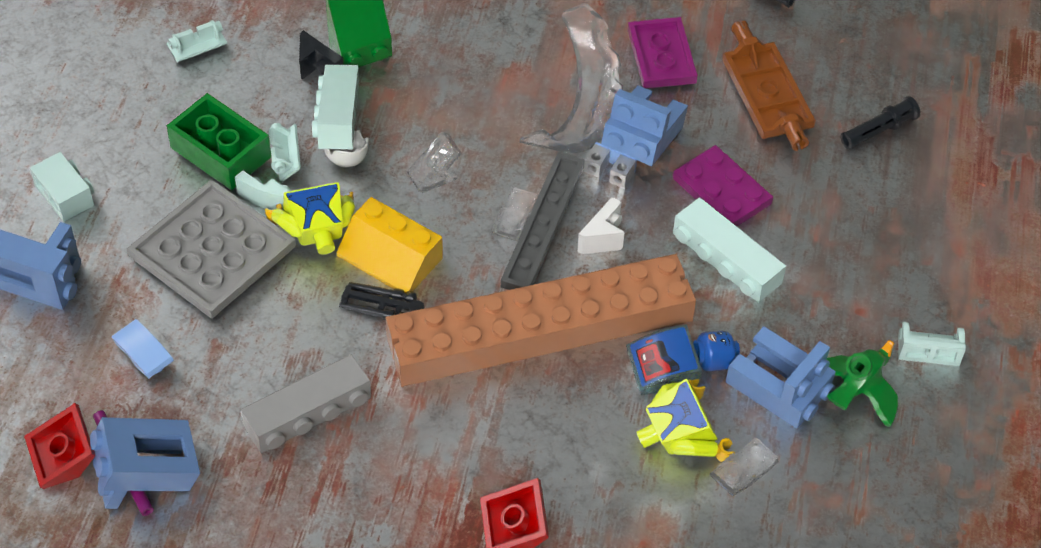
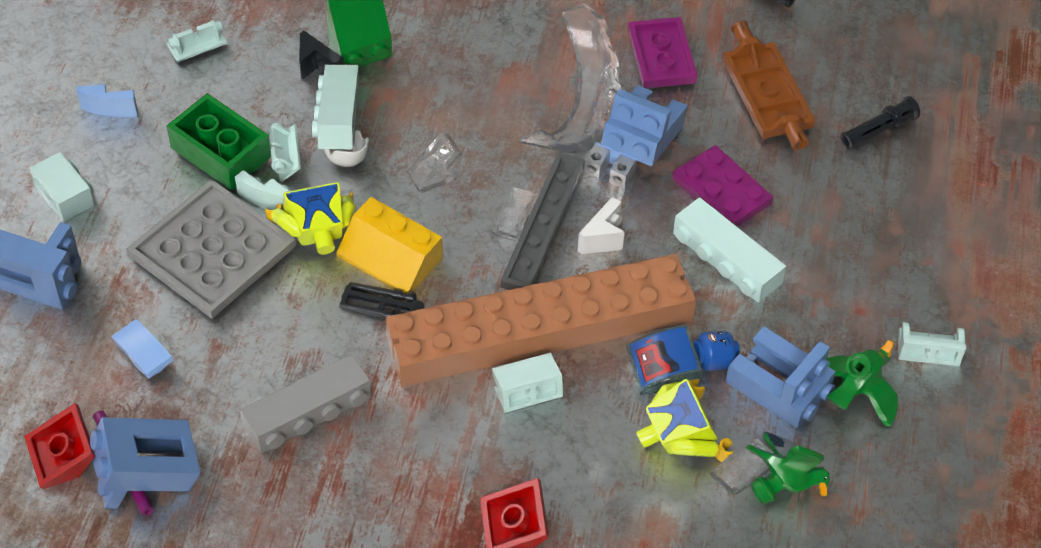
(100, 102): none -> light blue slope
(528, 382): none -> light aqua hinge
(790, 468): none -> green animal

